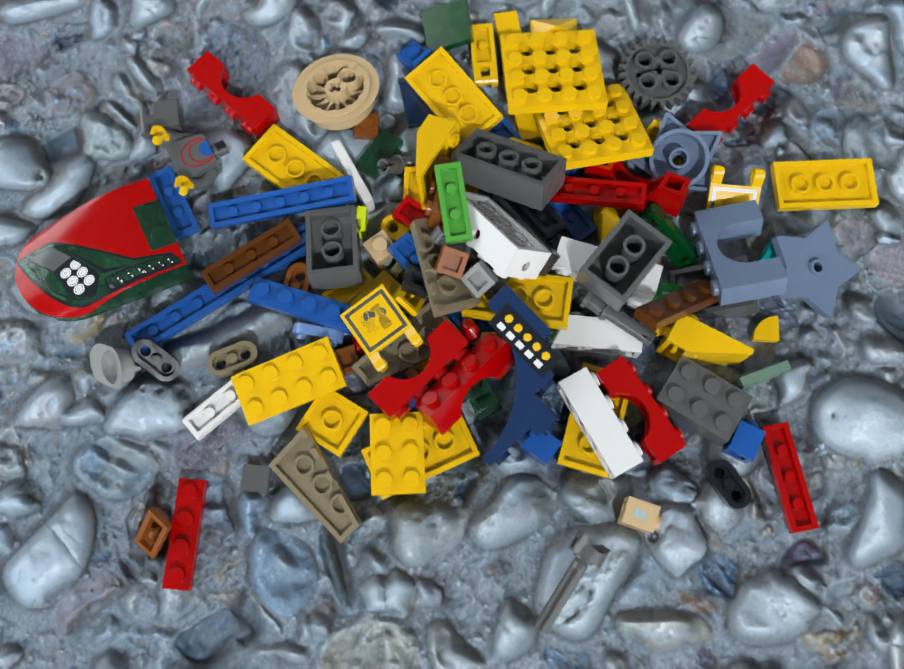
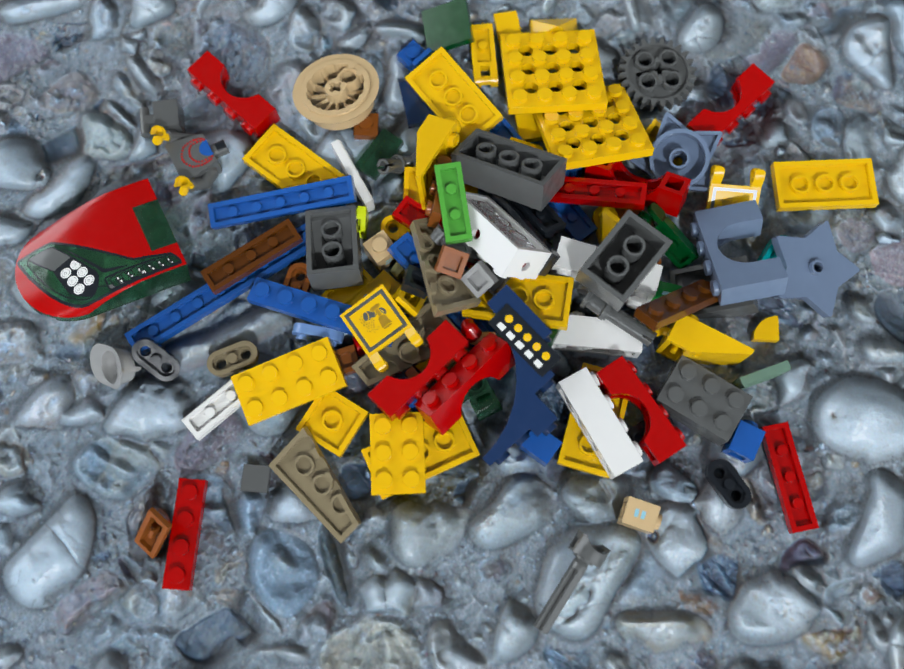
(174, 205): blue plate -> none

